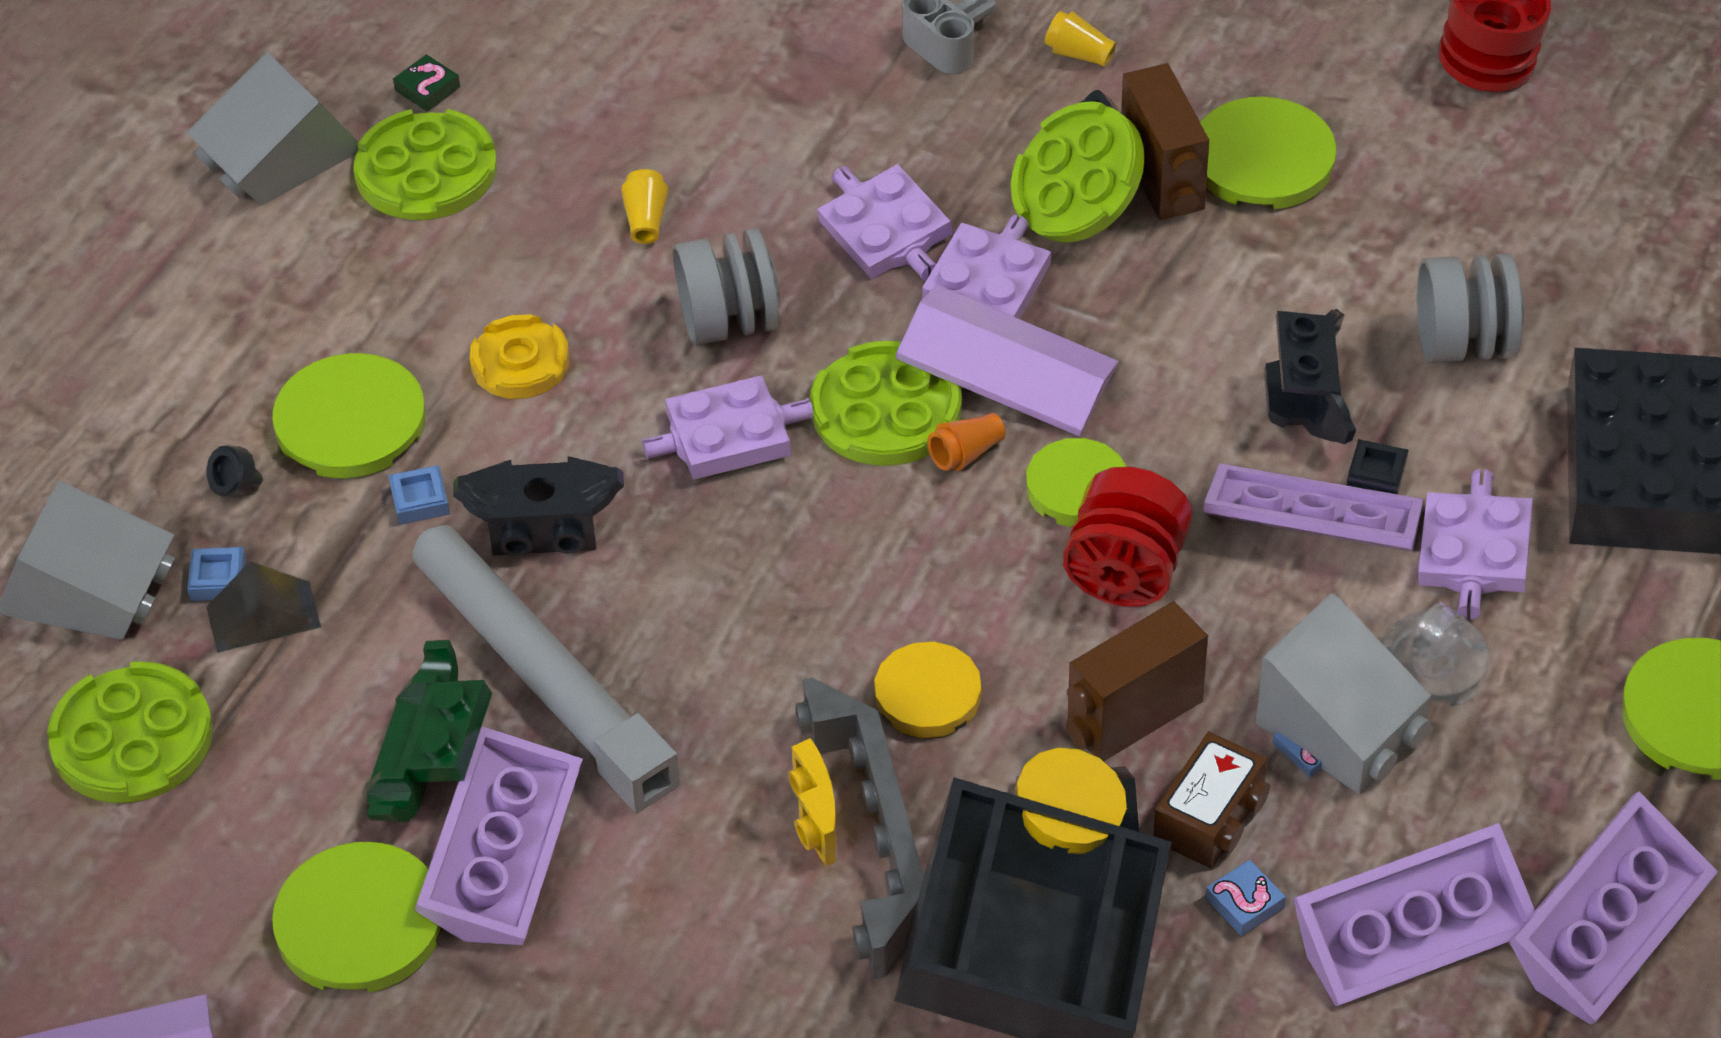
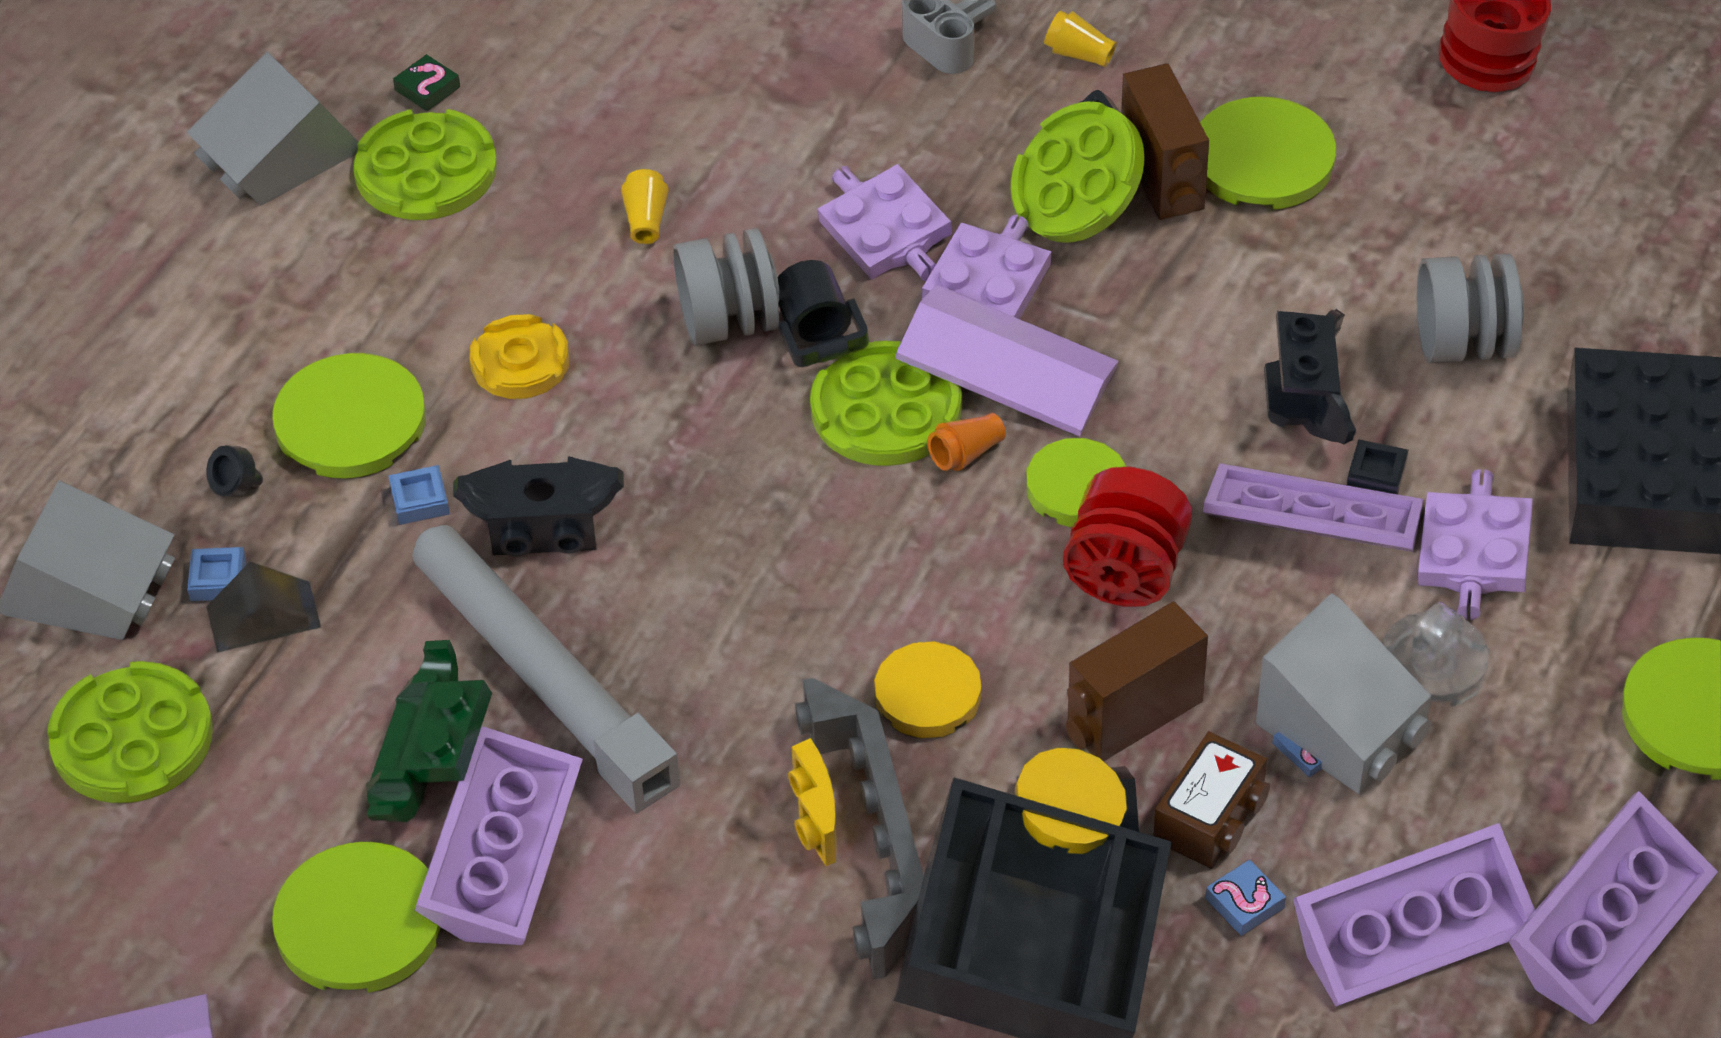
(727, 427): lavender plate -> none
(817, 315): none -> black piece

